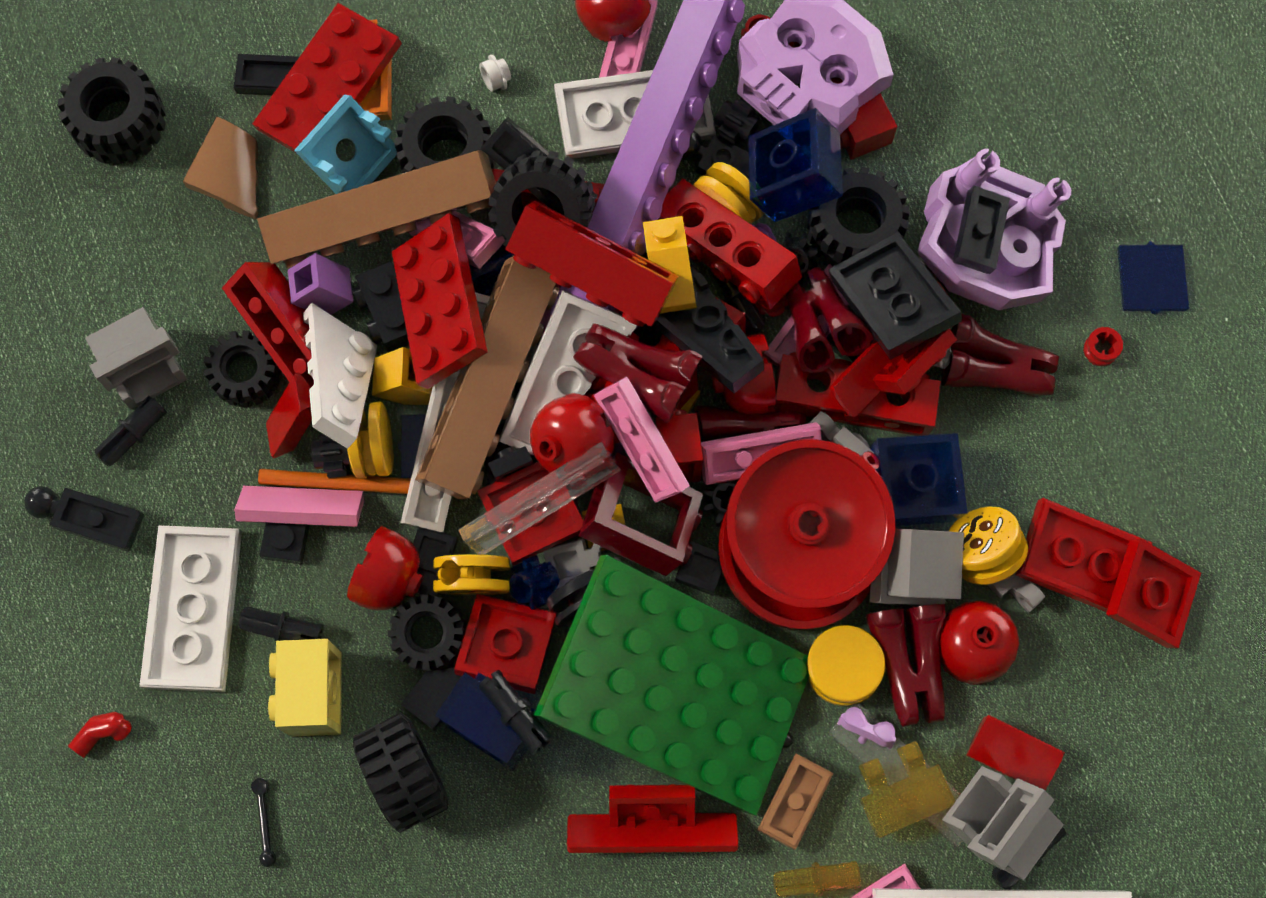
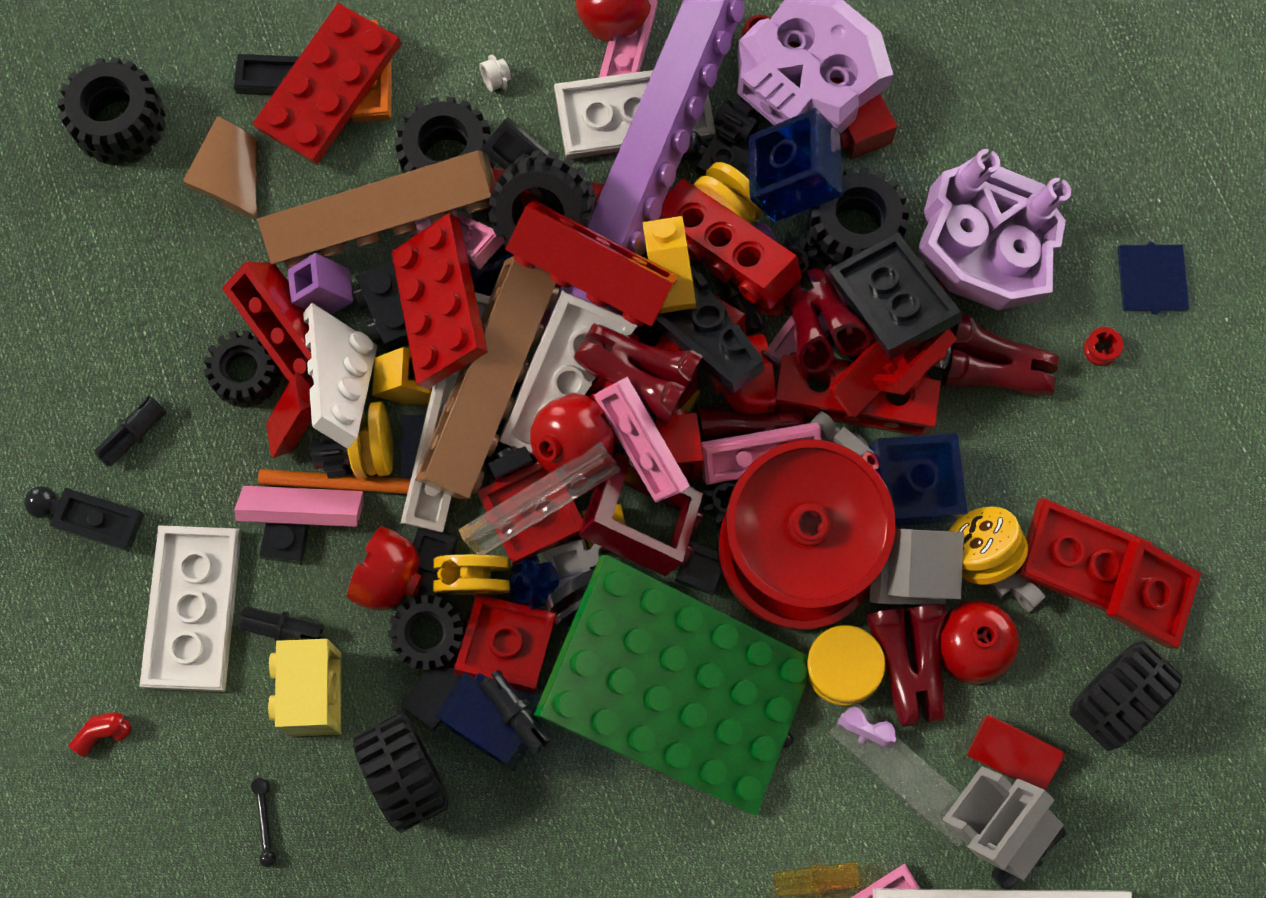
(135, 358): light grey plate -> none
(370, 139): medium azure piece -> none
(652, 821): red bracket -> none
(795, 801): medium nougat plate -> none
(907, 800): clear yellow plate -> none
(981, 230): black plate -> none
(1126, 695): none -> black tyre

